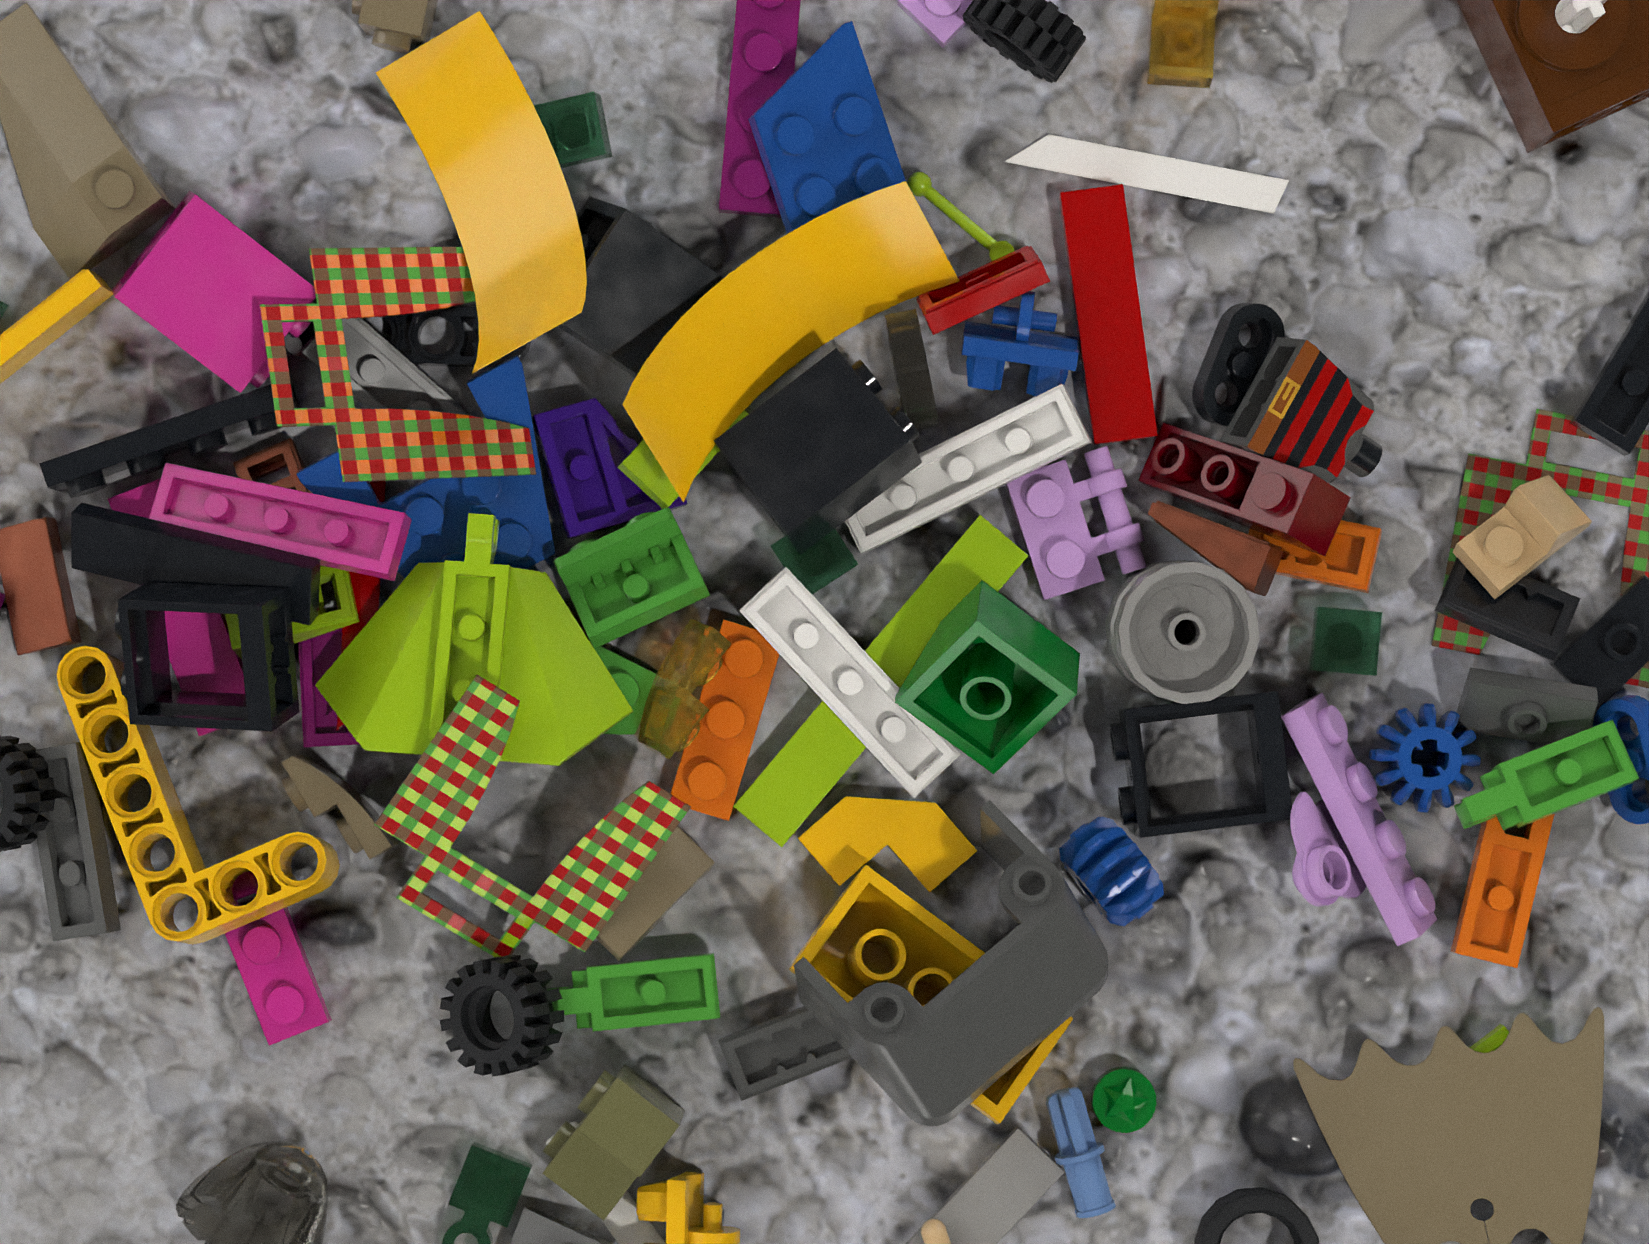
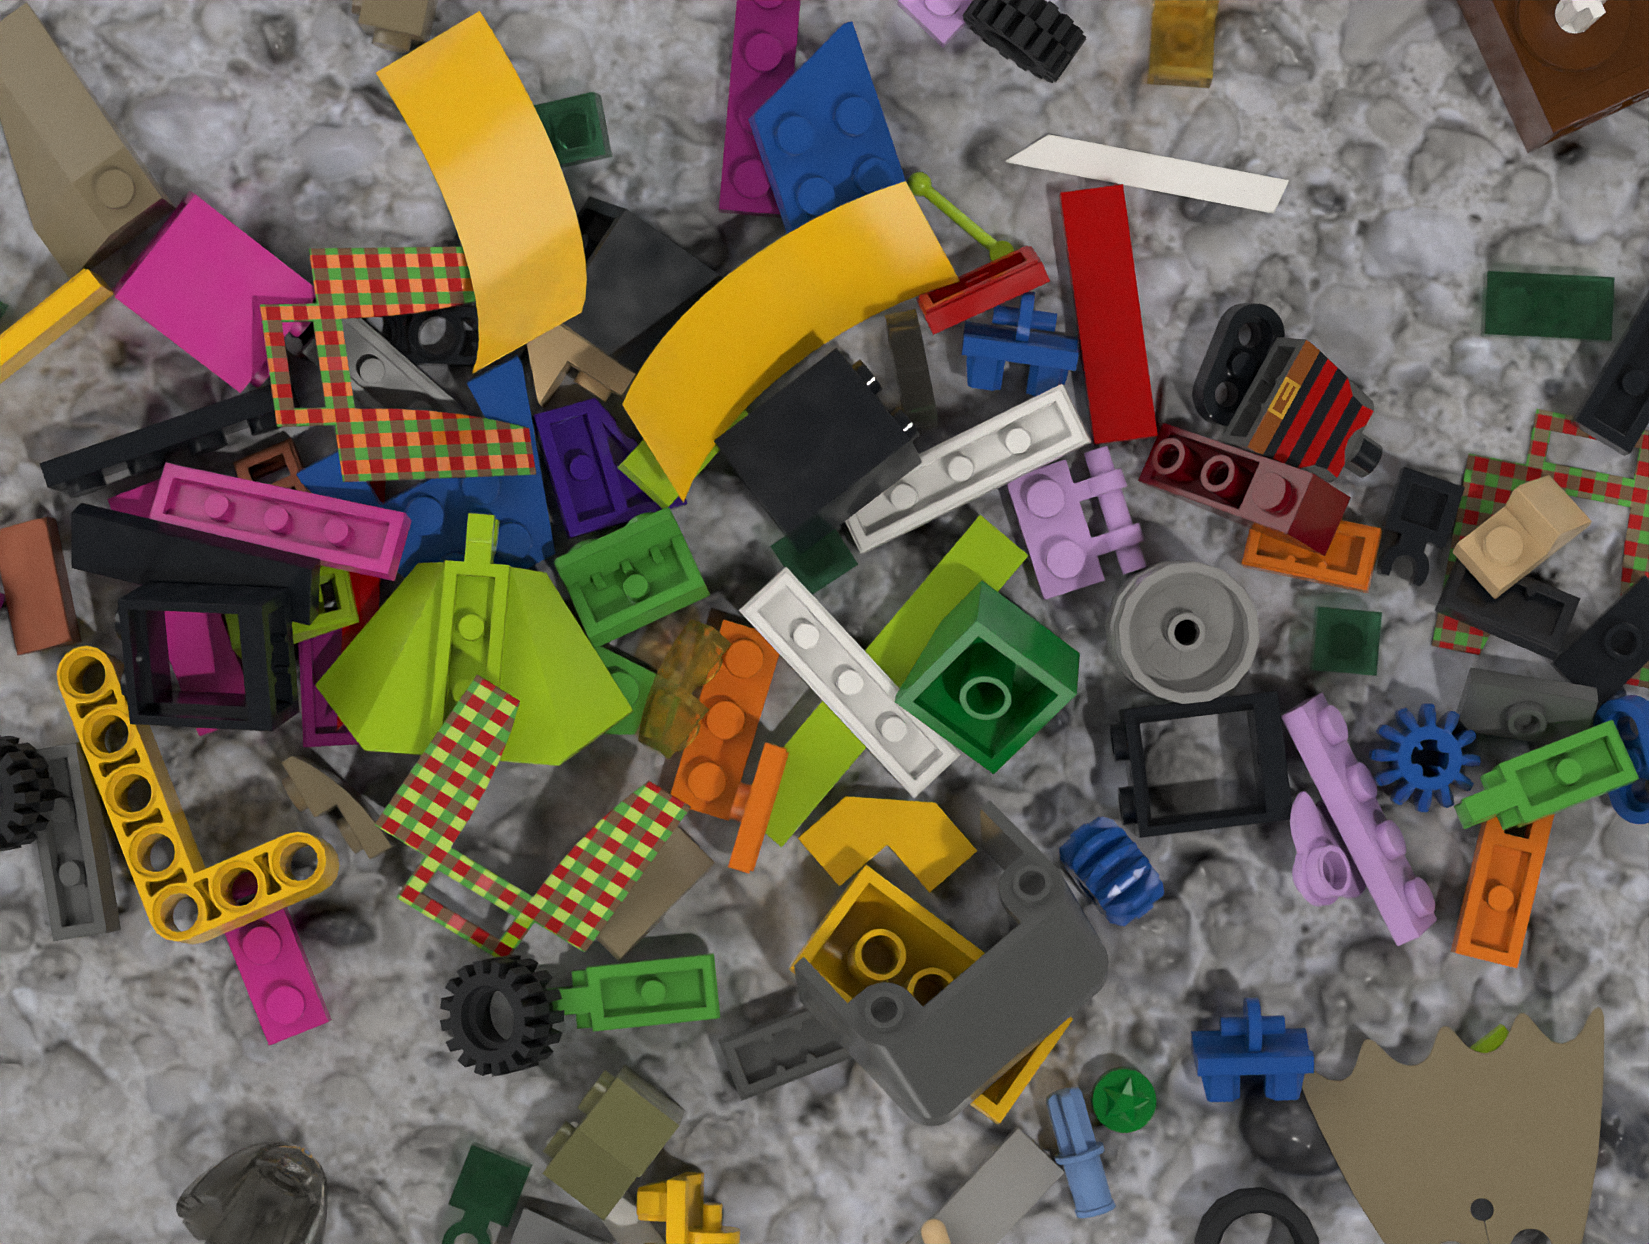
(559, 351): none -> tan slope
(754, 807): none -> orange plate
(1240, 555): copper slope -> none
(1252, 1047): none -> blue hips
(1420, 514): none -> black plate
(1547, 306): none -> clear green plate

